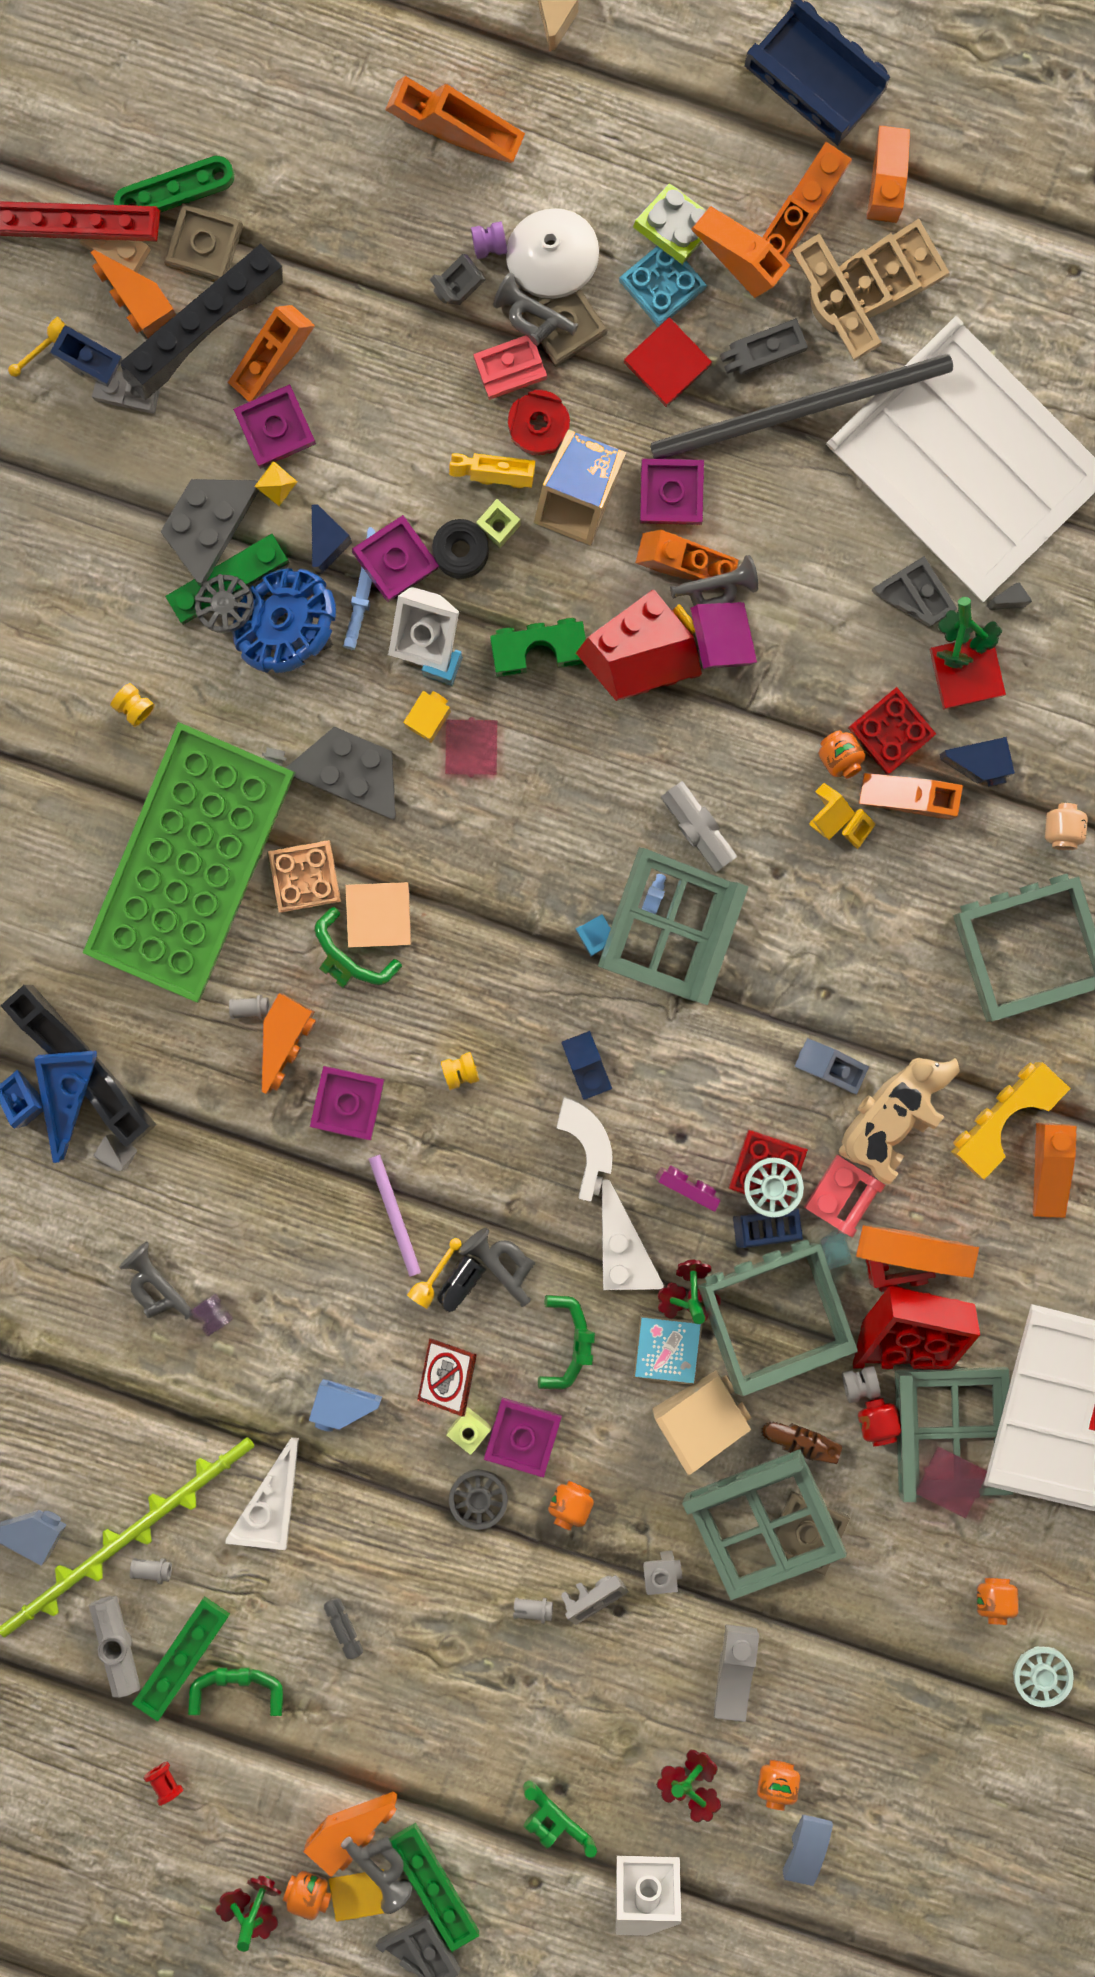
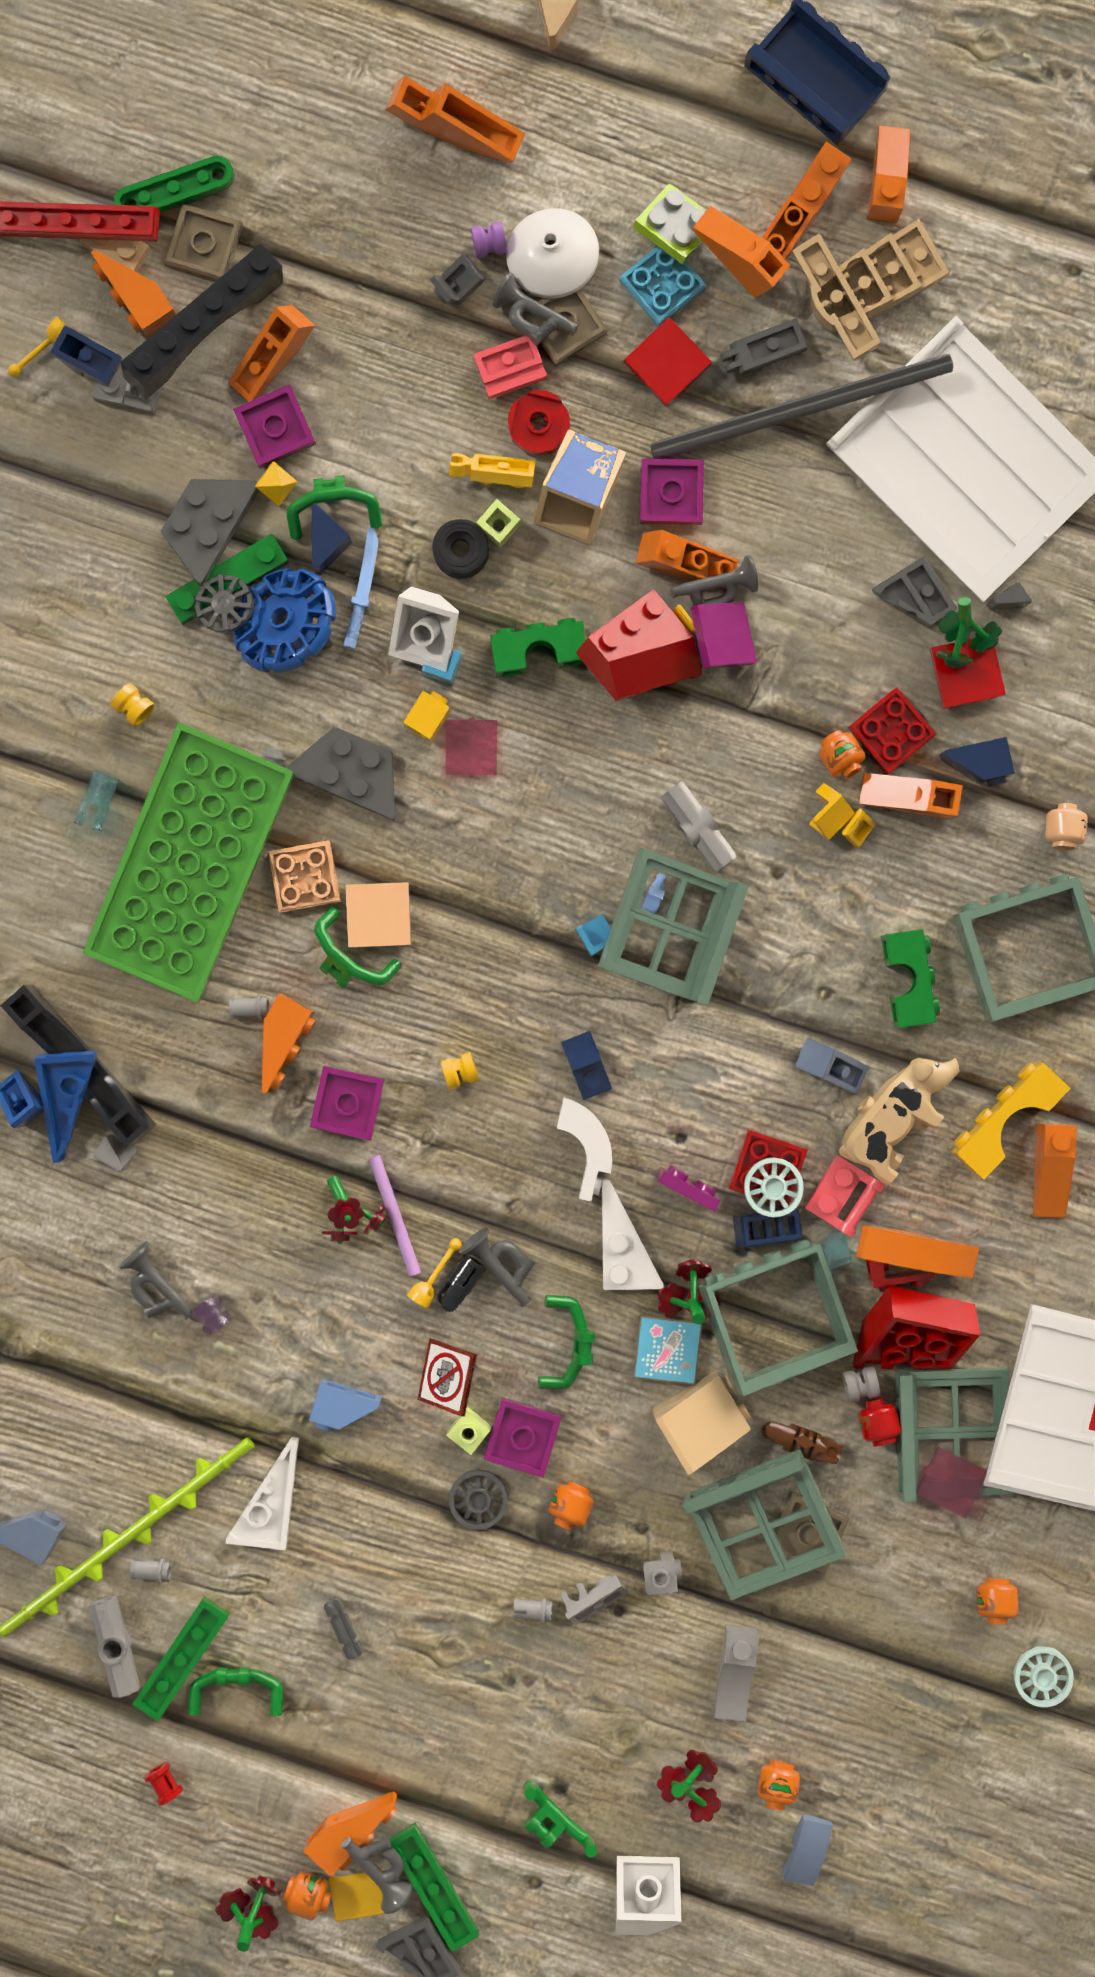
(99, 792): none -> clear light blue hinge
(330, 491): none -> green piece
(348, 1212): none -> dark red plant
(395, 558): magenta plate -> none
(917, 1004): none -> green arch

